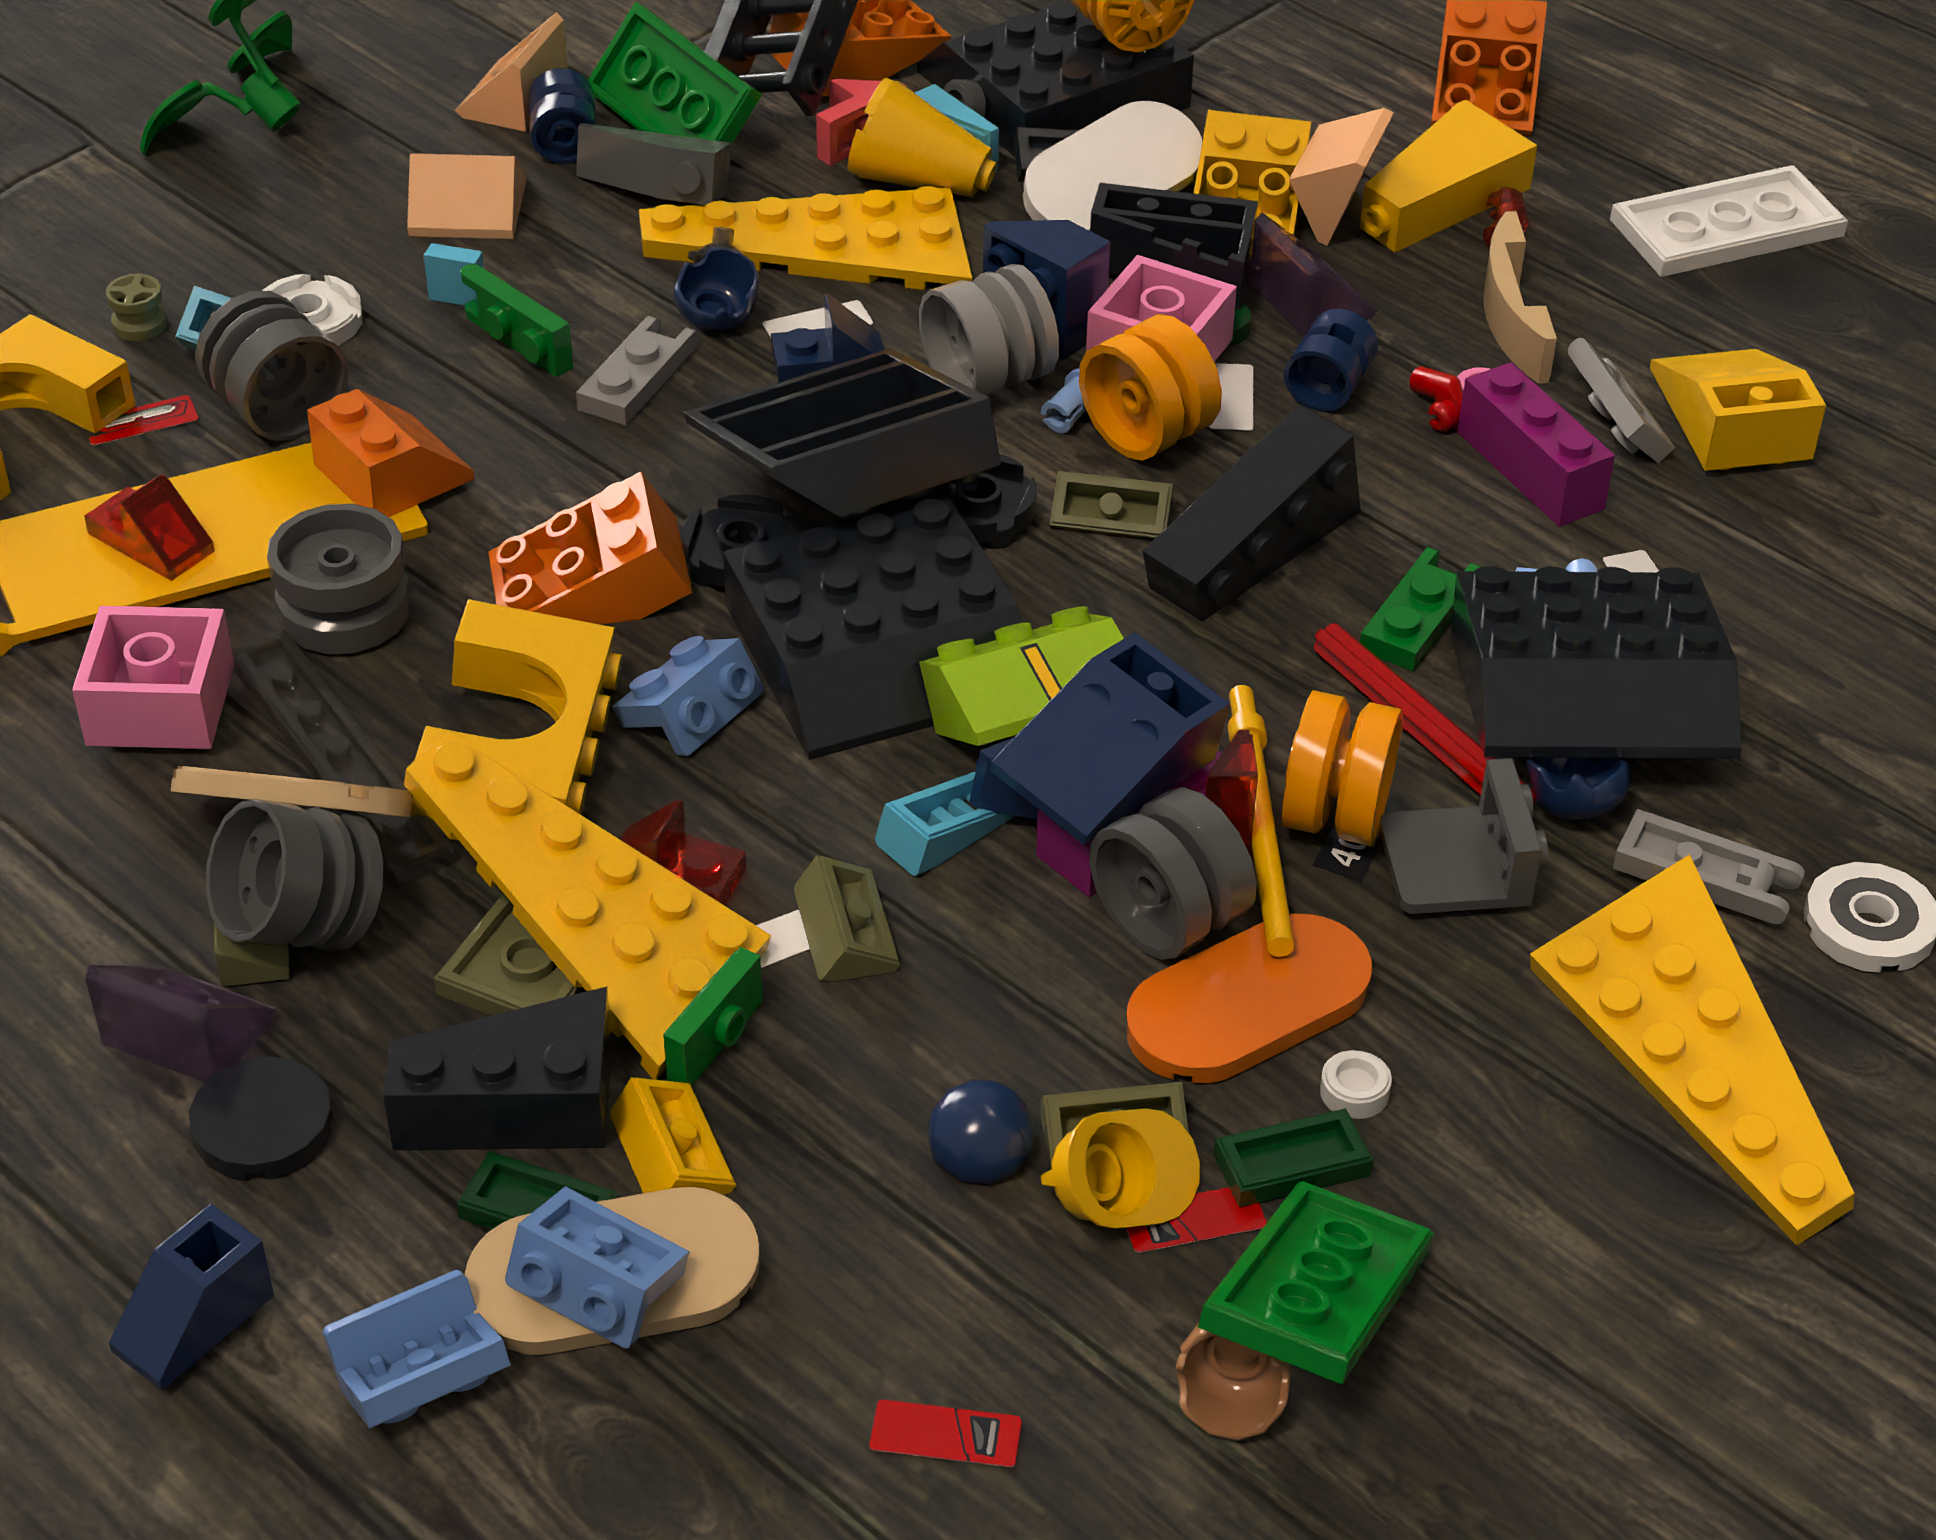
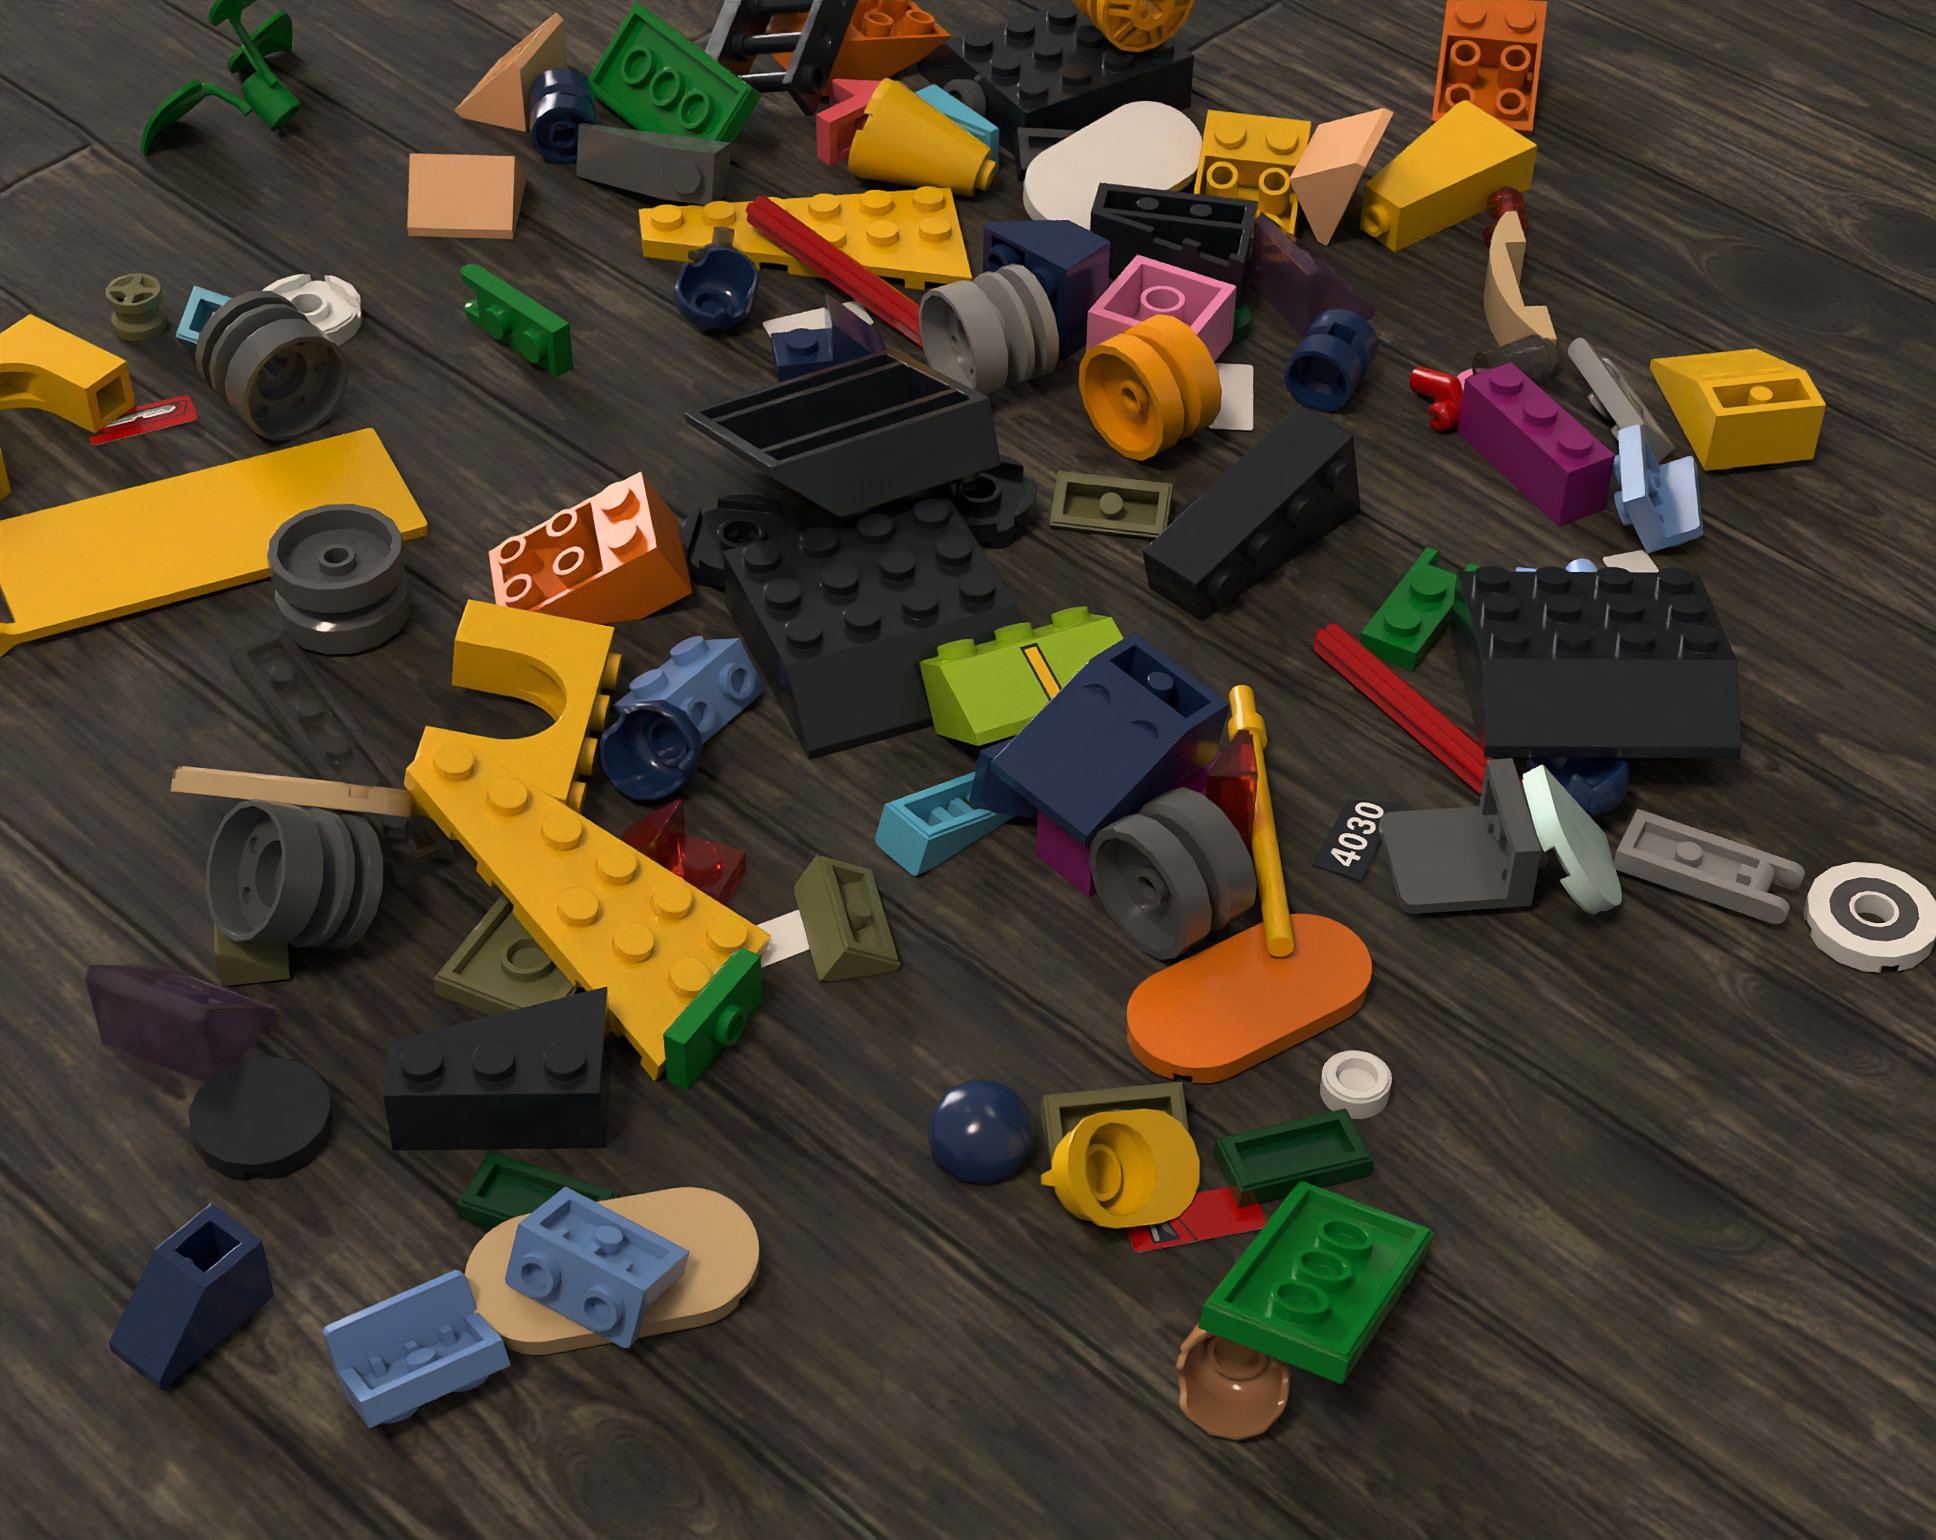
(152, 528): clear red slope -> none
(154, 677): bright pink brick -> none
(381, 453): orange slope -> none
(444, 275): medium azure tile -> none
(635, 372): light grey hinge -> none
(651, 750): none -> dark blue hair
(668, 1137): yellow slope -> none
(835, 266): none -> red axle
(945, 1433): red sticker -> none
(1067, 405): light blue pin -> none
(1331, 766): light orange wheel -> none
(1531, 354): none -> clear smoke cone
(1575, 840): none -> light aqua tile
(1655, 497): none -> medium blue bracket
(1684, 1019): yellow wing -> none
(1727, 220): white tile -> none

